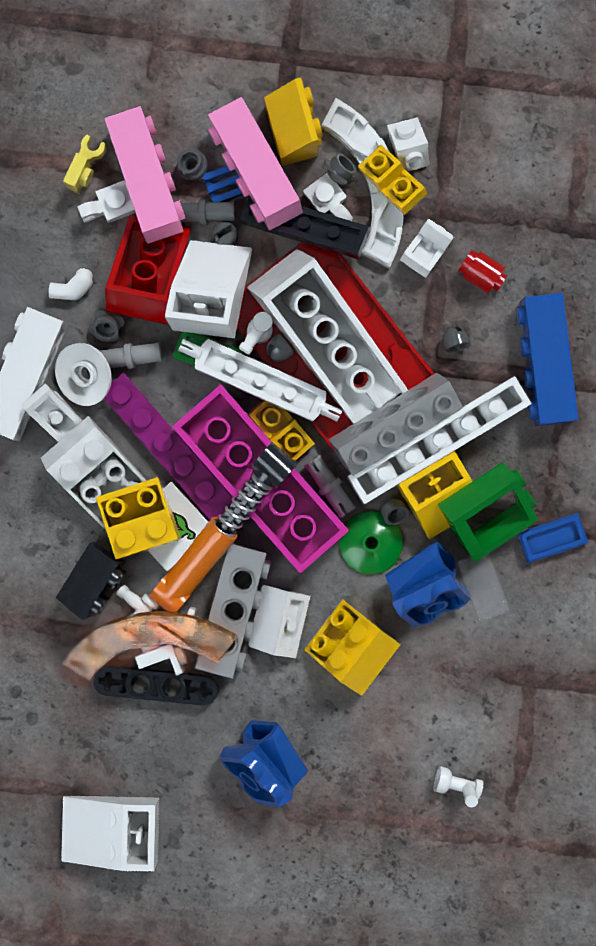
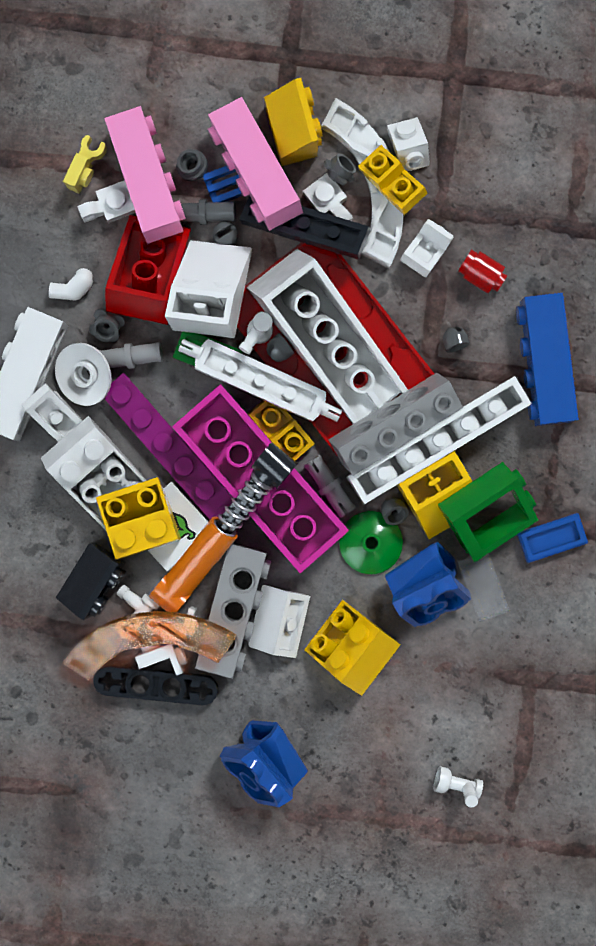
(111, 832): white slope -> none

